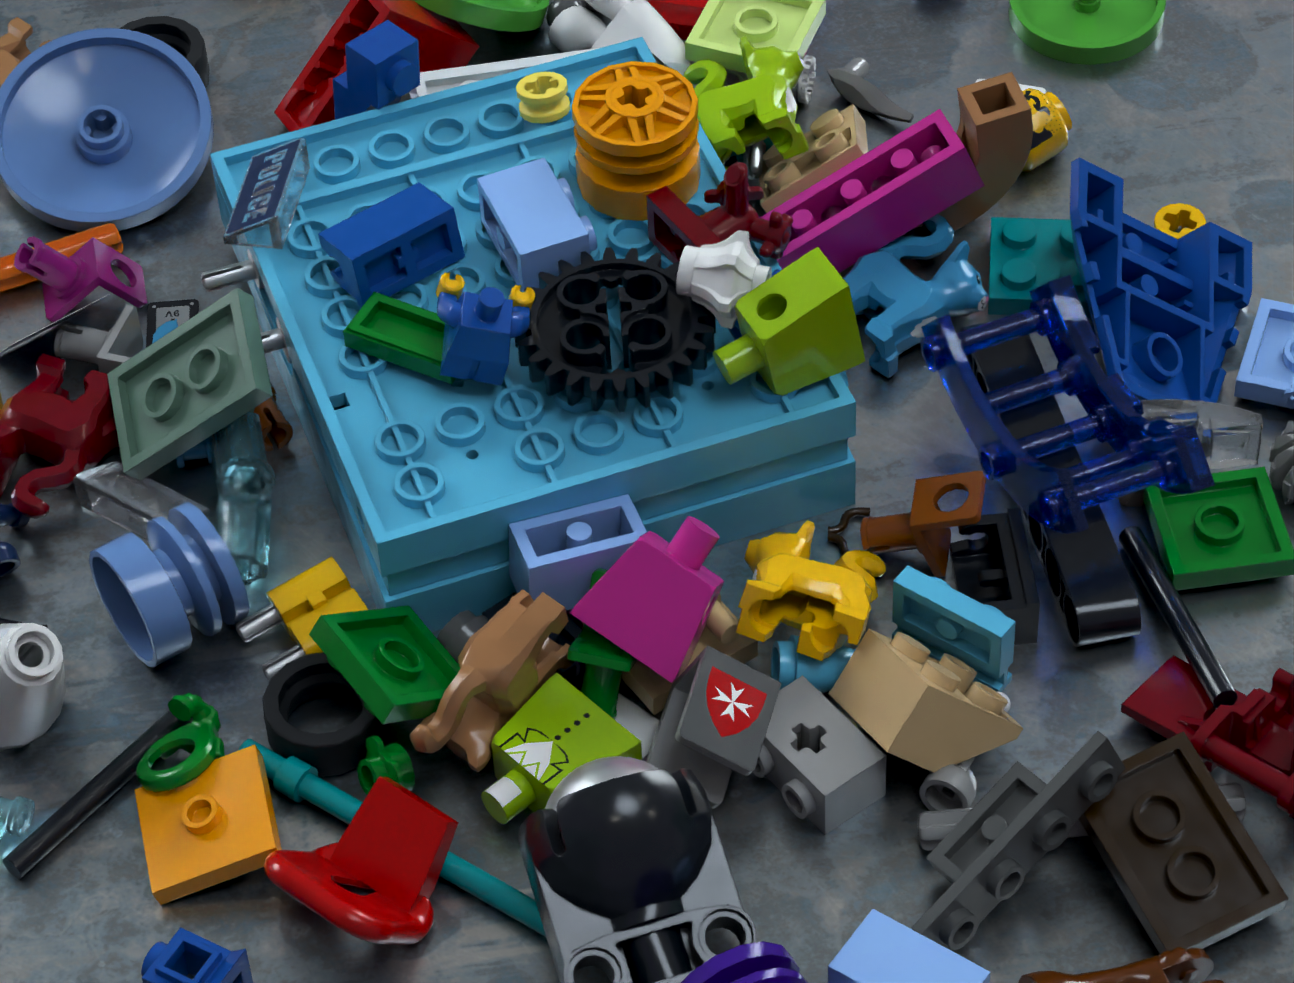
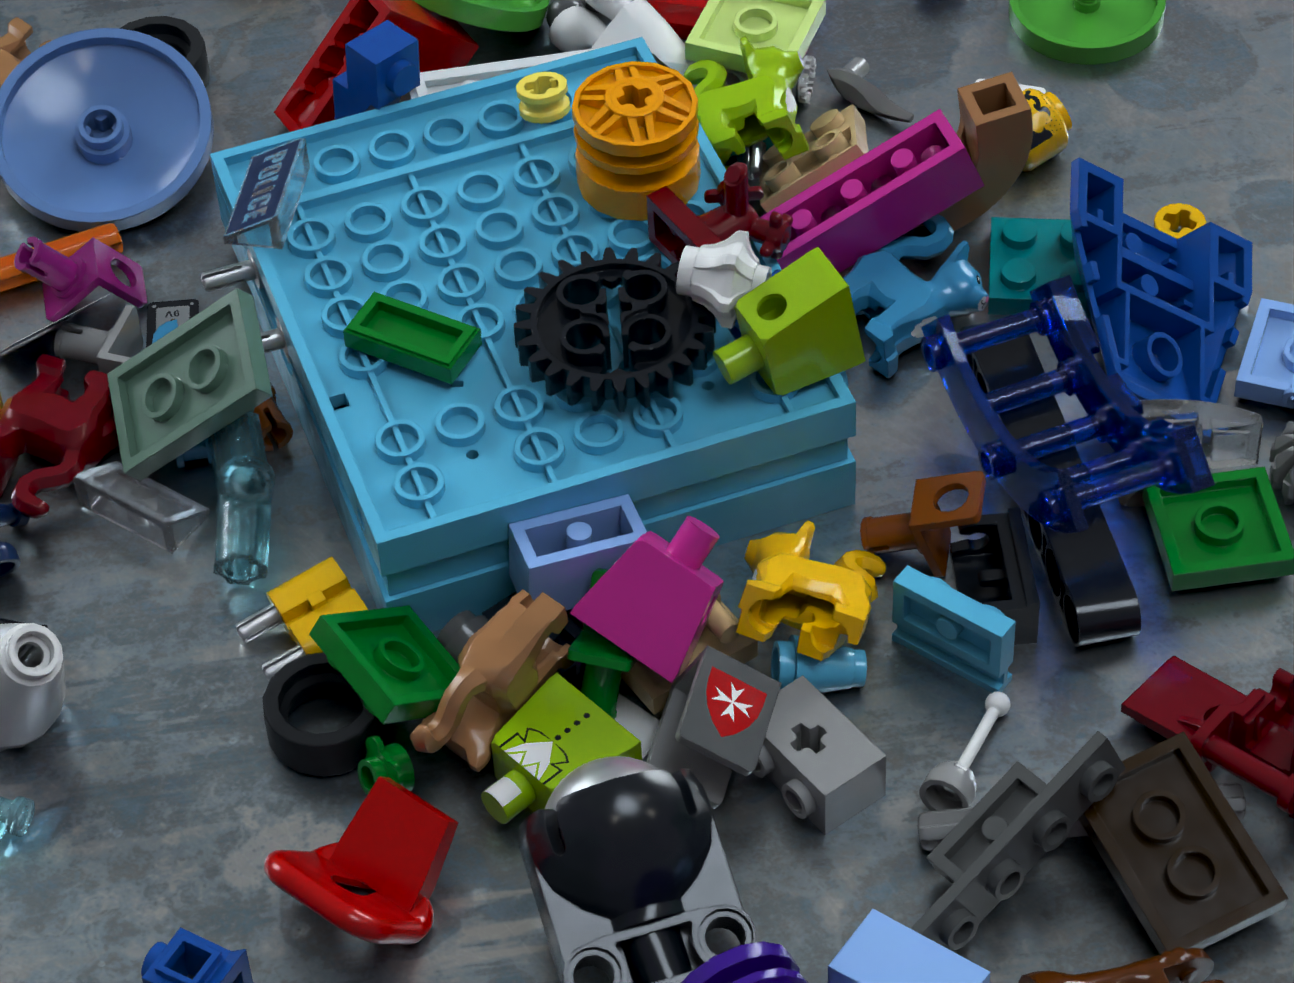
(87, 799): black bar -> none
(176, 581): medium blue wheel -> none
(197, 738): green piece -> none
(209, 826): light orange plate -> none
(301, 781): teal bar -> none
(393, 243): blue hinge -> none
(480, 328): blue piece -> none
(533, 221): light blue brick -> none
(833, 531): dark brown piece -> none
(921, 705): tan slope -> none
(1177, 617): black bar -> none

